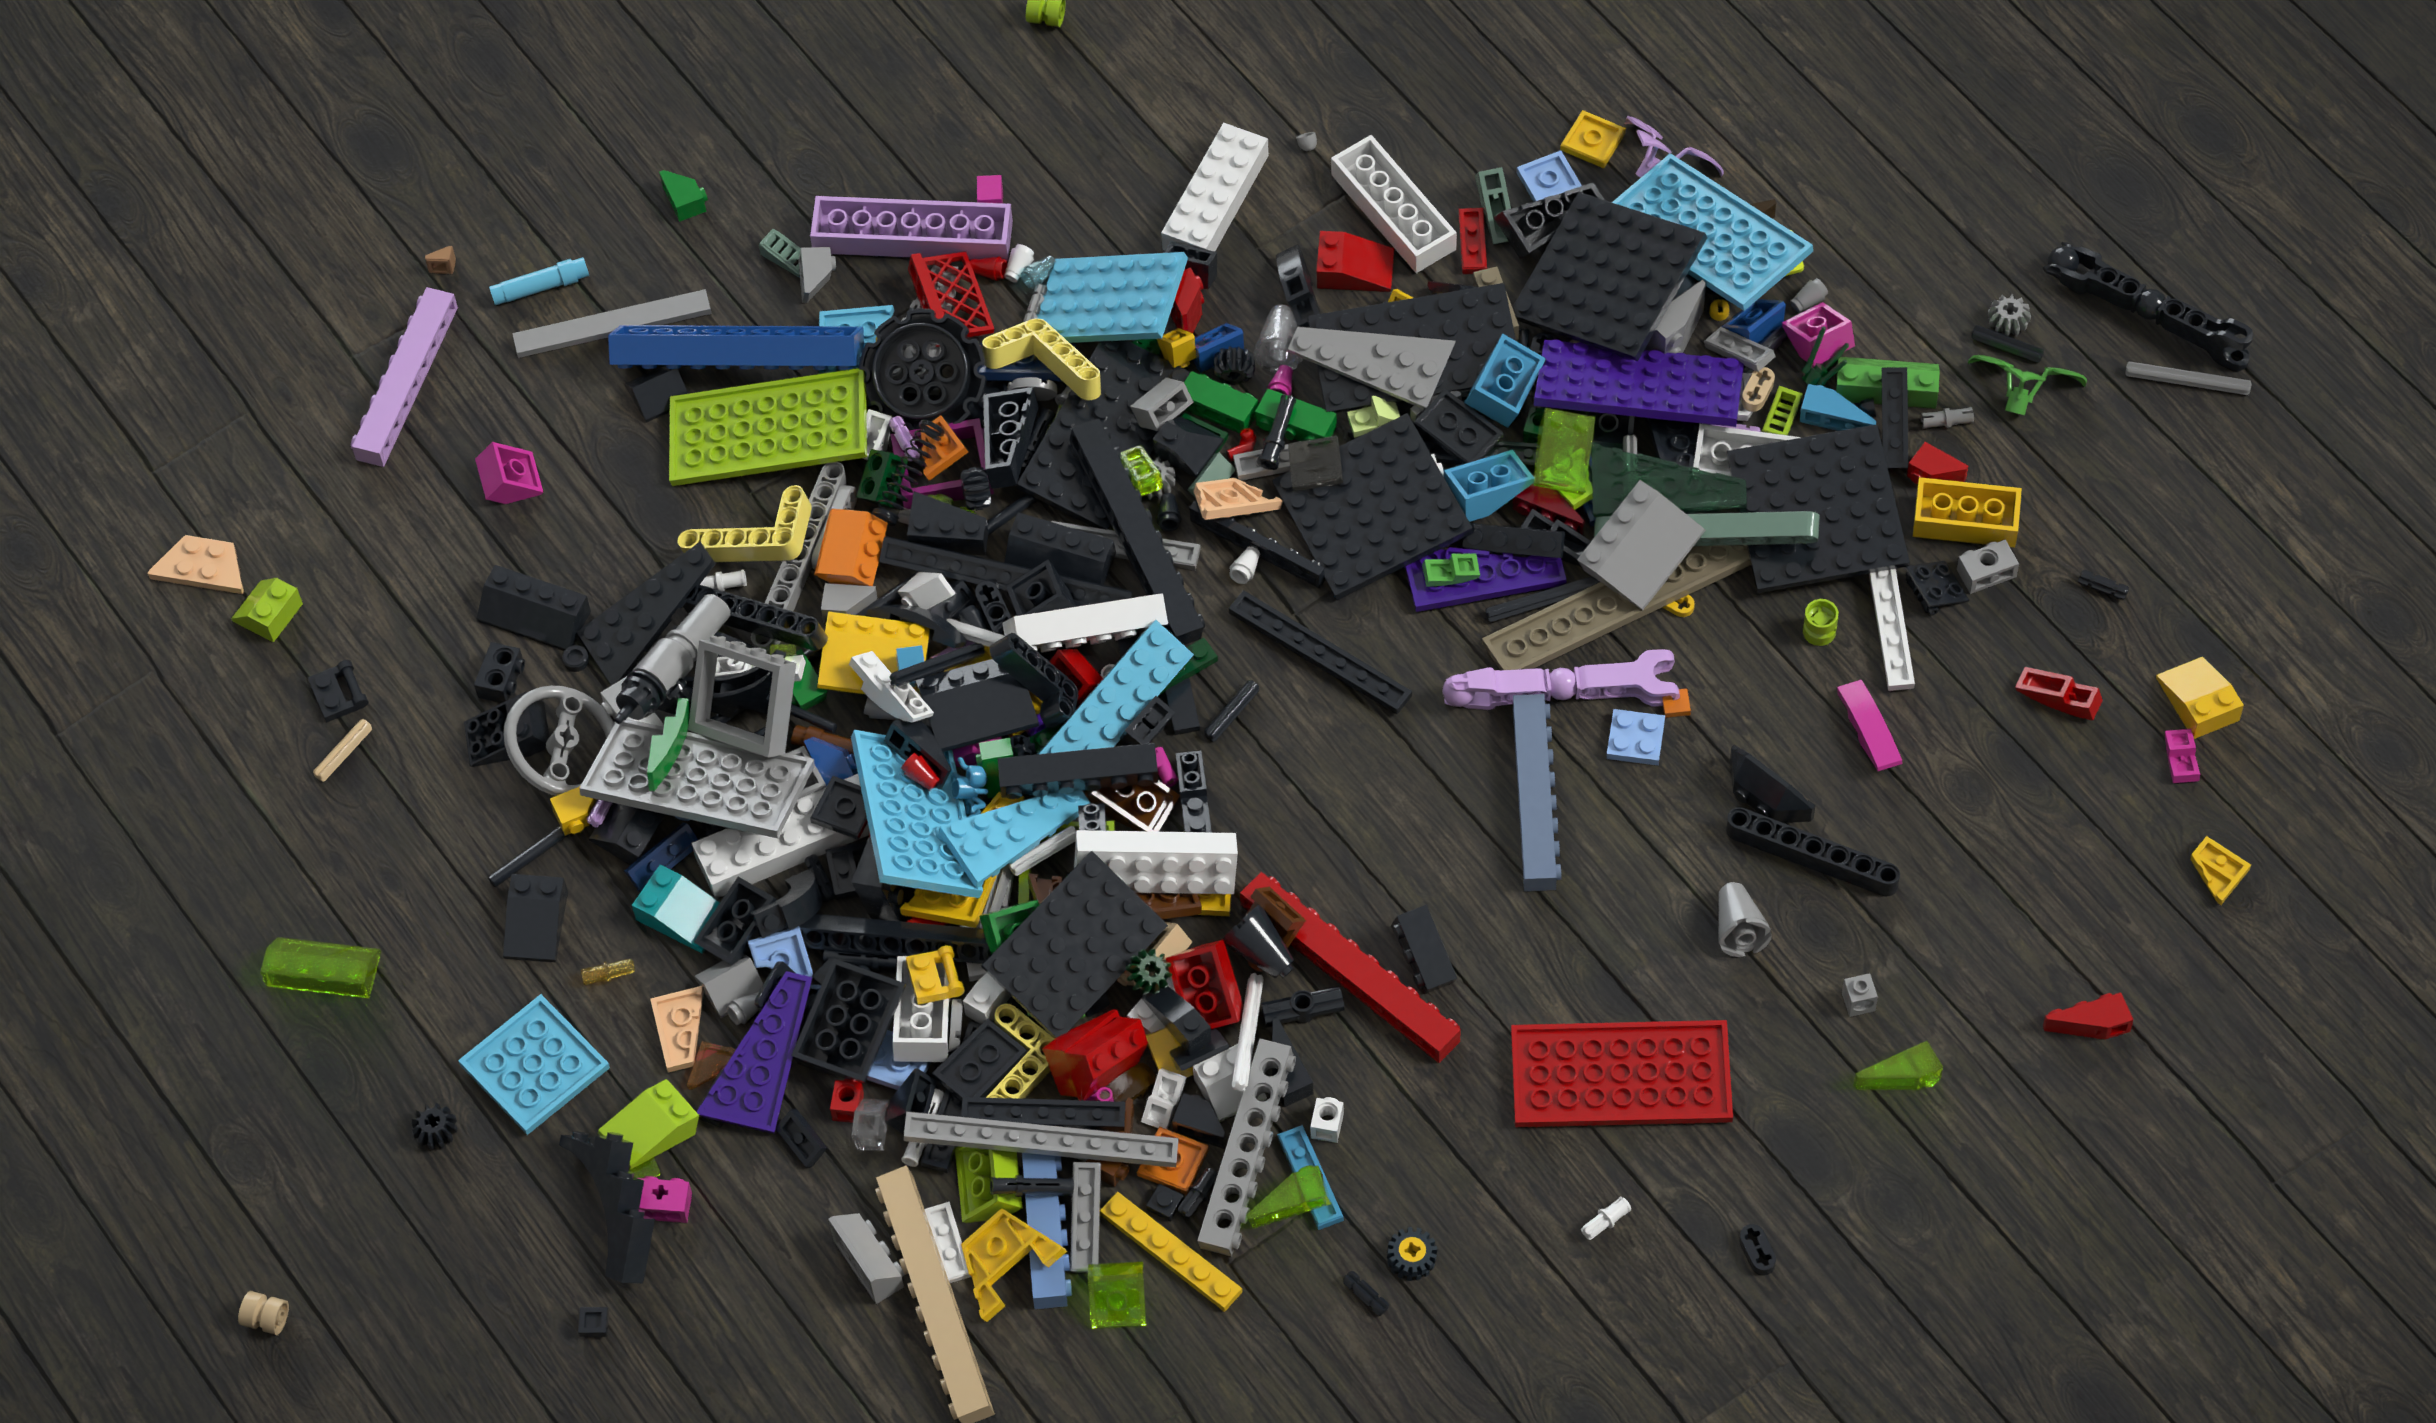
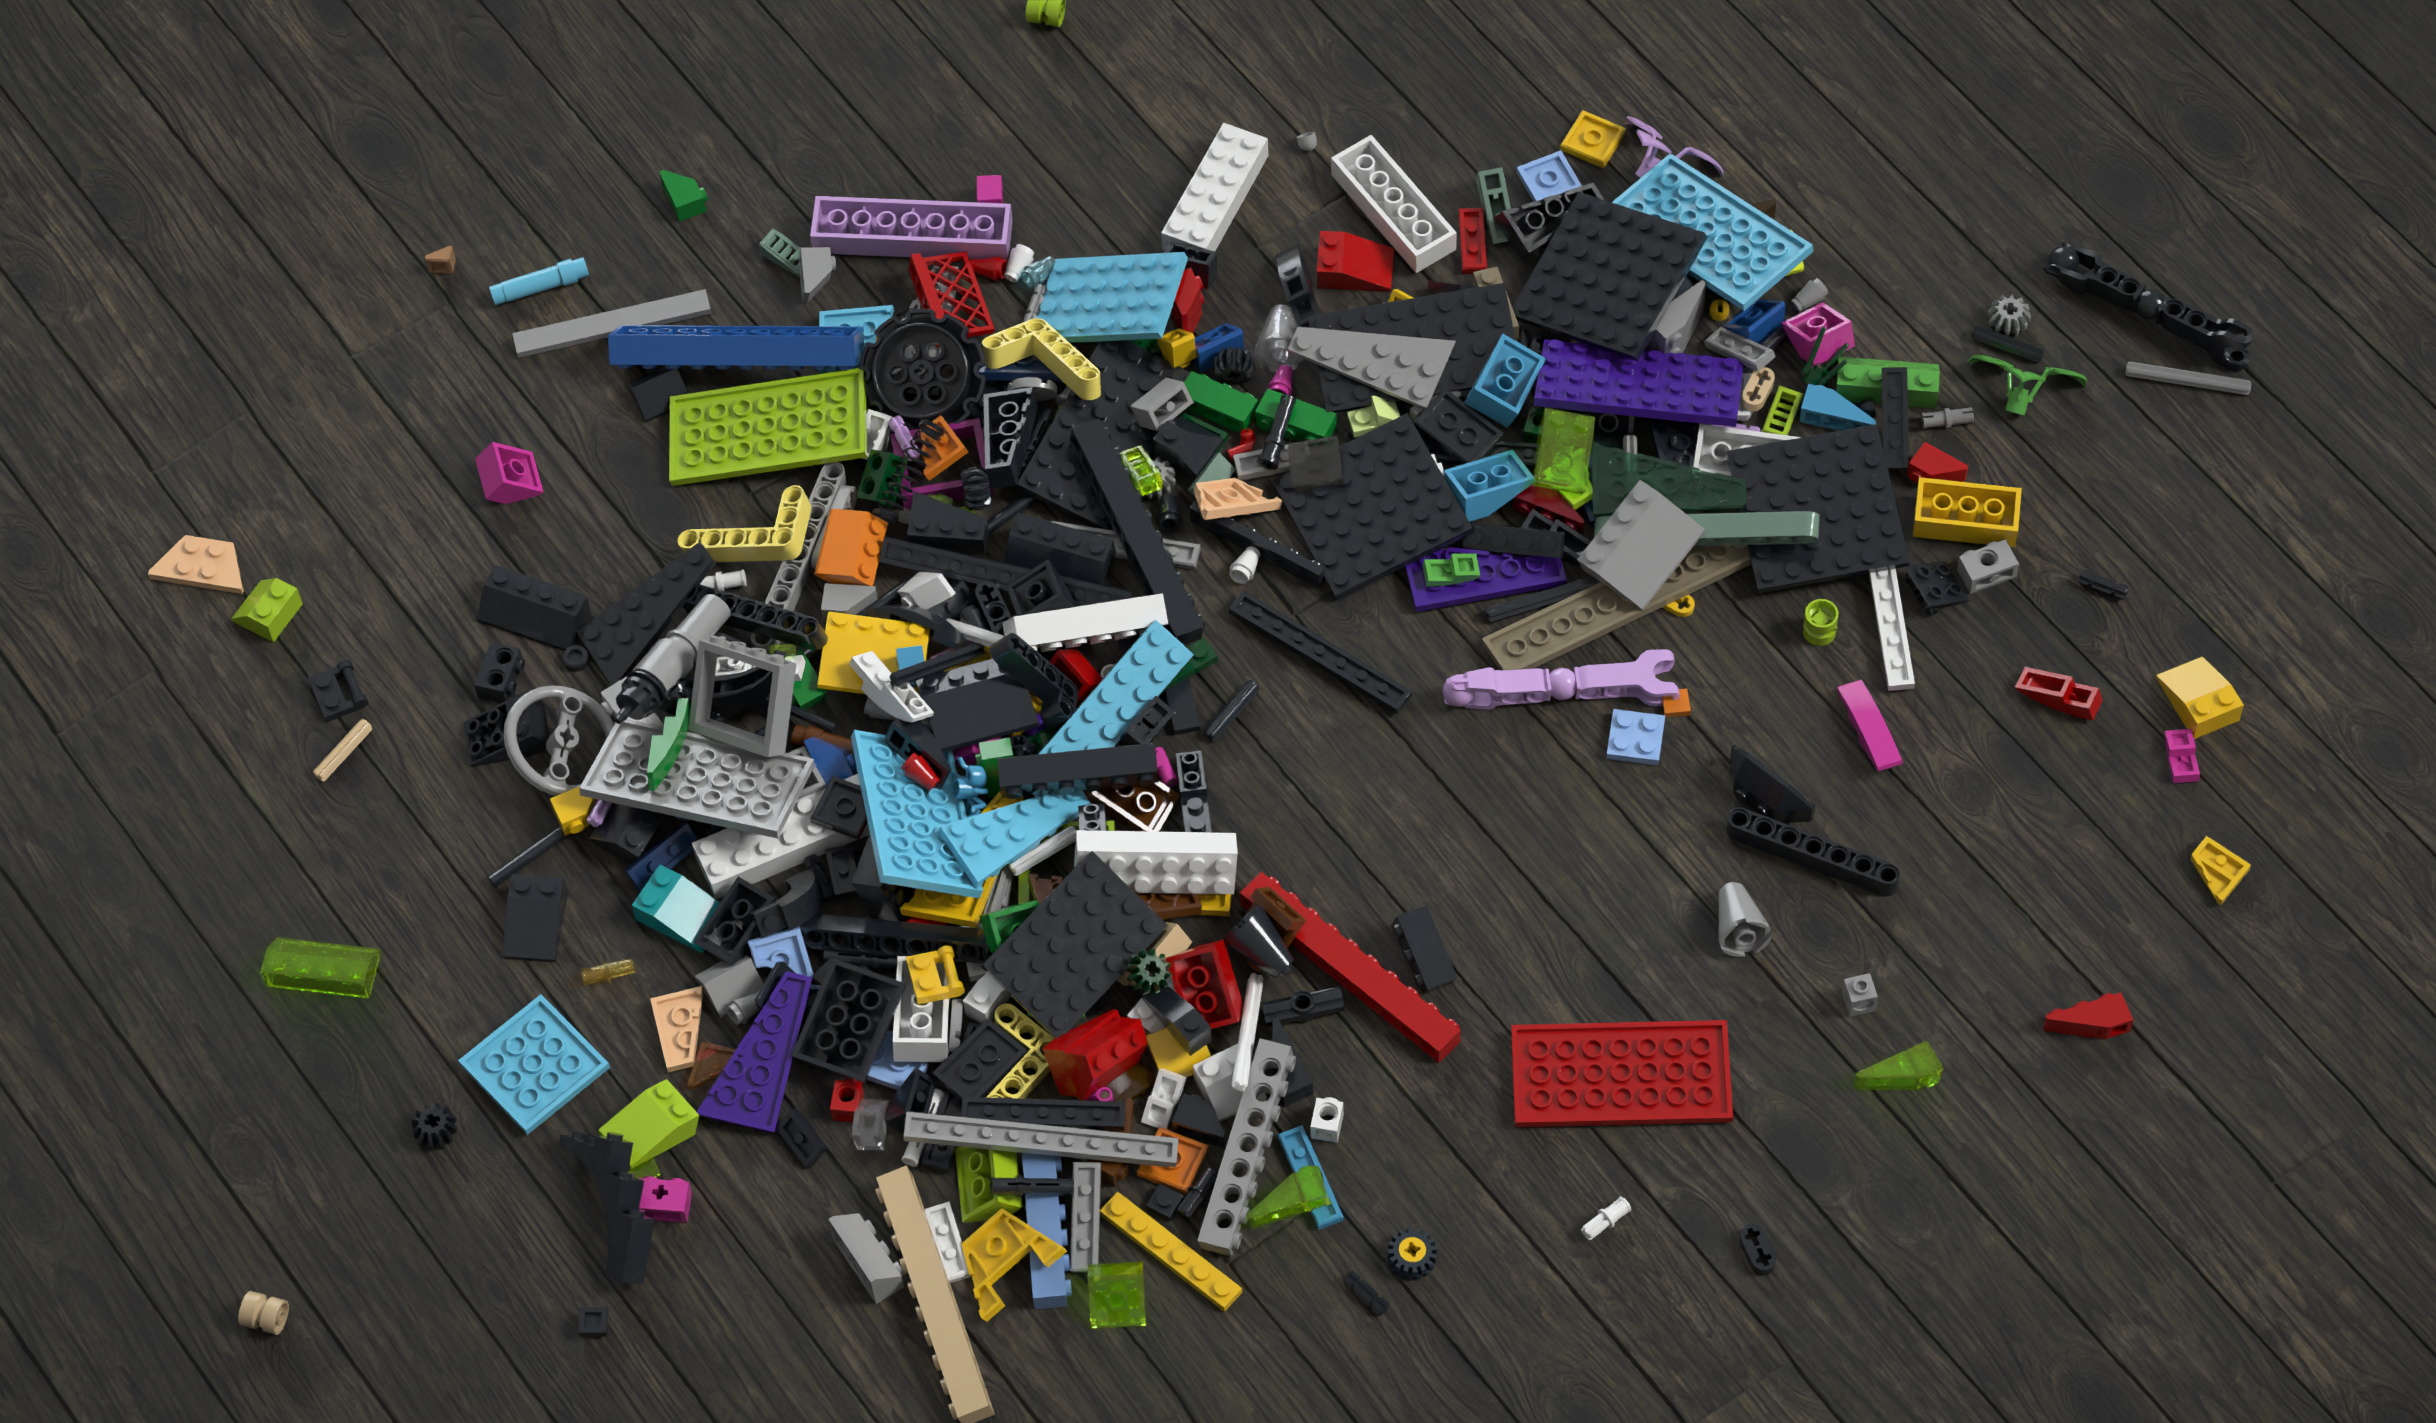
(404, 377): lavender brick -> none
(1183, 1060): black slope -> none
(1534, 792): sand blue brick -> none

